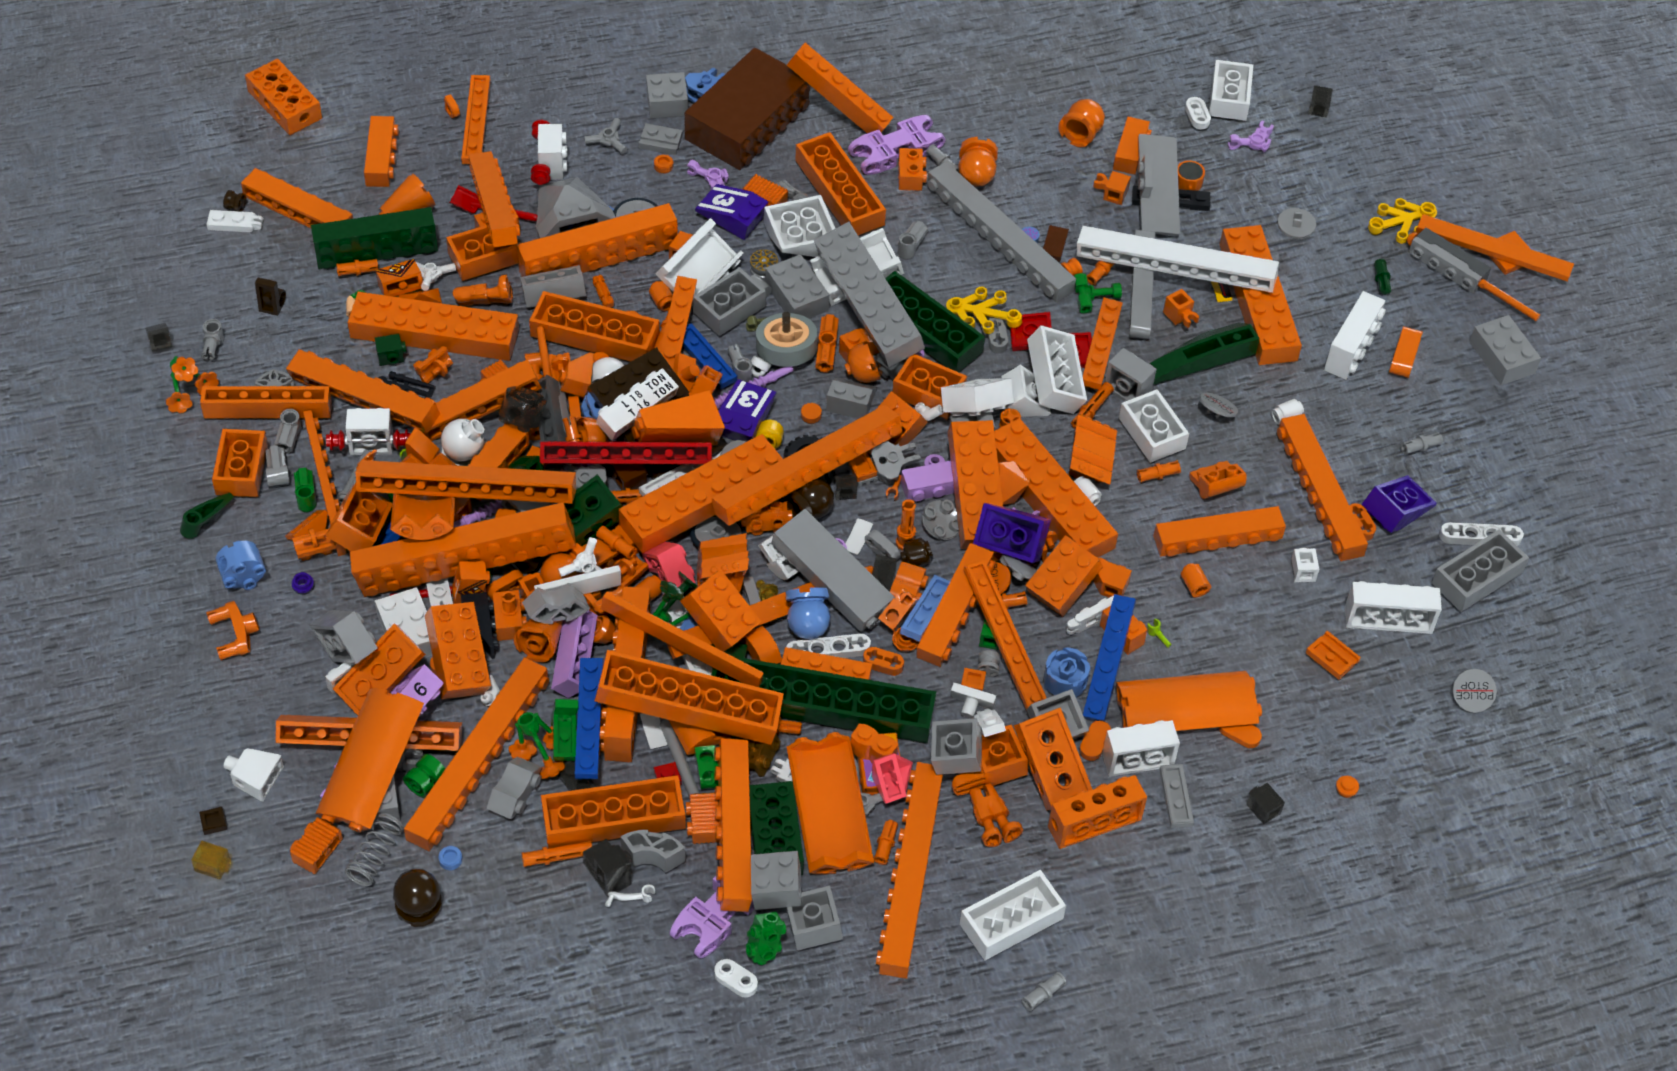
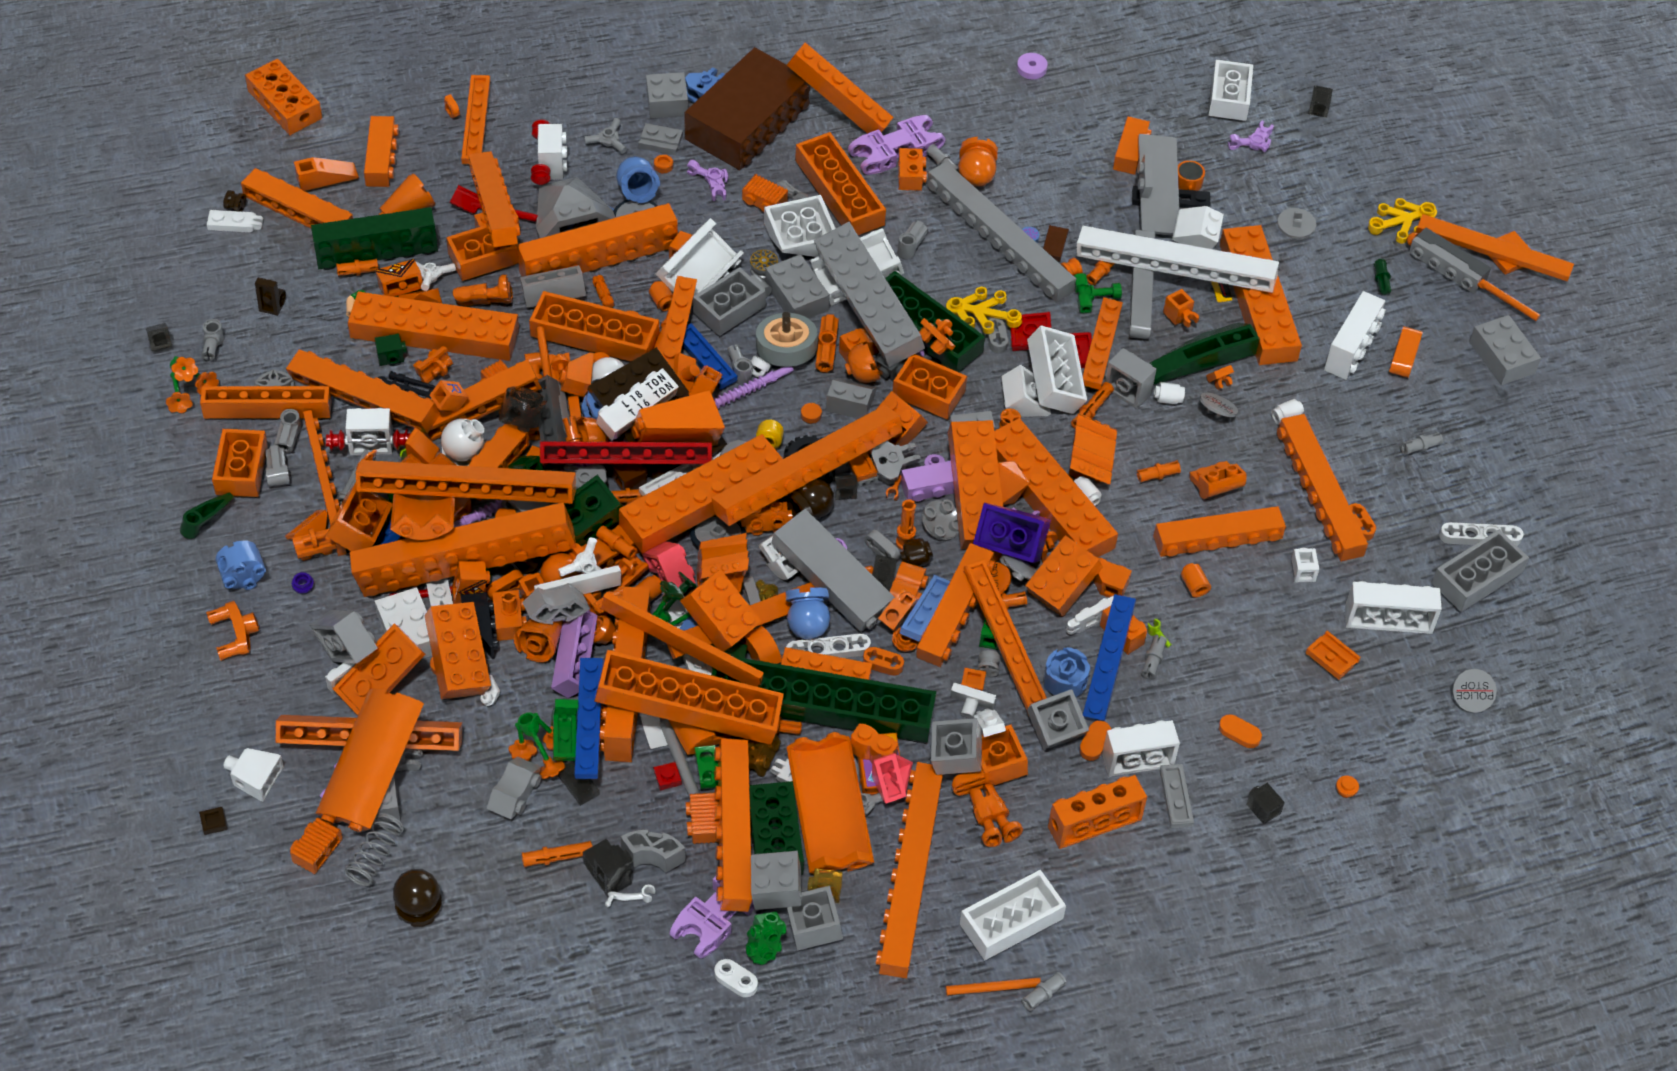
(211, 860): clear yellow brick -> none
(305, 490): green piece -> none
(321, 172): none -> orange slope
(420, 685): lavender brick -> none
(424, 776): green wheel -> none
(448, 396): none -> orange brick
(450, 858): medium blue tile -> none
(476, 755): orange brick -> none
(613, 811): orange brick -> none
(637, 179): none -> medium blue tile
(733, 209): dark purple slope -> none
(745, 410): dark purple slope -> none
(752, 323): olive hand -> none
(827, 878): none -> clear yellow brick
(857, 537): white sticker -> none
(886, 842): orange axle -> none
(927, 412): white arm -> none
(942, 342): none -> orange hips
(977, 396): white brick -> none
(992, 986): none -> orange bar
(1032, 66): none -> lavender piece
(1039, 752): orange brick -> none
(1082, 122): orange tile -> none
(1115, 187): orange brick -> none
(1153, 425): white brick -> none
(1154, 657): none -> light grey pin
(1169, 393): none -> white brick
(1190, 700): orange cylinder -> none
(1197, 113): white plate -> none
(1198, 227): none -> white slope
(1219, 375): none -> orange tile
(1398, 503): dark purple slope -> none

